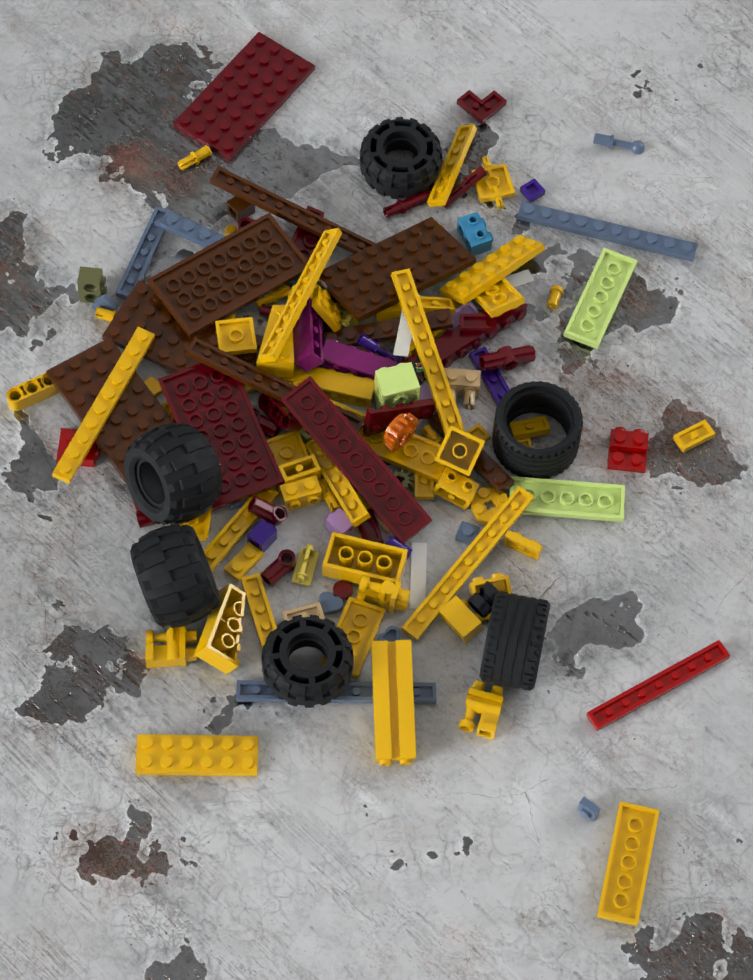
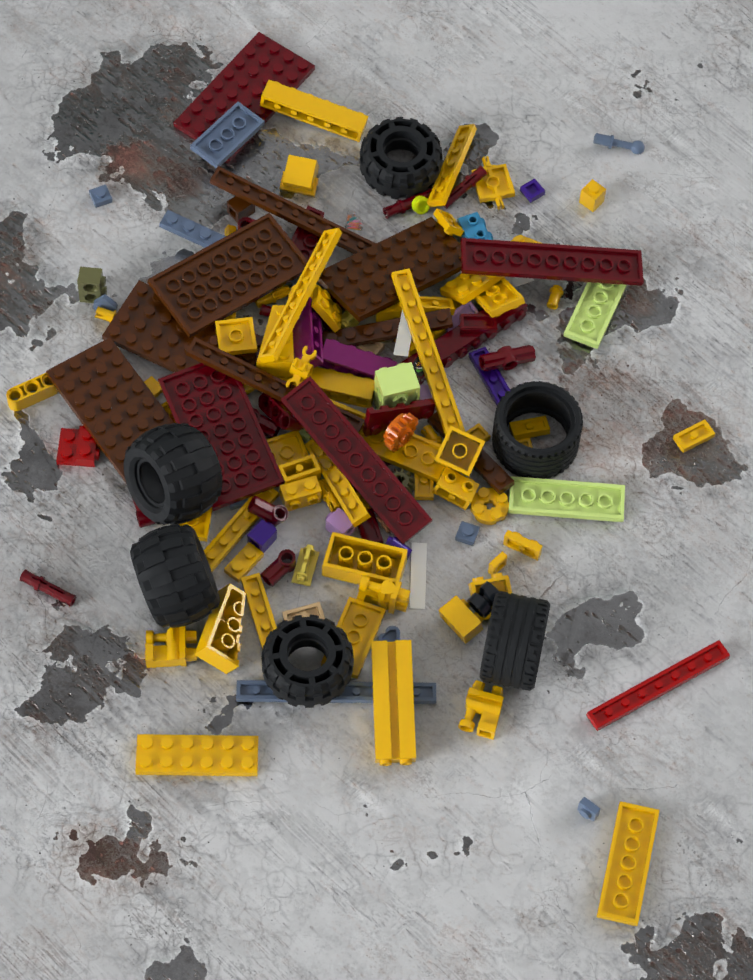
(41, 584): none -> dark red pin
(100, 196): none -> sand blue plate
(103, 405): yellow plate -> none
(143, 254): sand blue plate -> none
(194, 158): yellow axle -> none
(227, 135): none -> sand blue plate
(300, 176): none -> yellow plate
(301, 367): none -> yellow pin
(313, 110): none -> yellow brick
(330, 604): sand blue tile -> none
(342, 589): dark red tile -> none
(353, 221): none -> clear tile
(373, 346): dark purple pin -> none
(420, 205): none -> neon yellow tile
(448, 222): none -> yellow plate
(464, 384): tan brick -> none
(467, 563): yellow plate -> none
(481, 109): dark red plate -> none
(497, 563): none -> yellow tile
(551, 261): none -> dark red plate
(592, 195): none -> yellow brick
(607, 231): sand blue plate -> none
(627, 450): red plate -> none

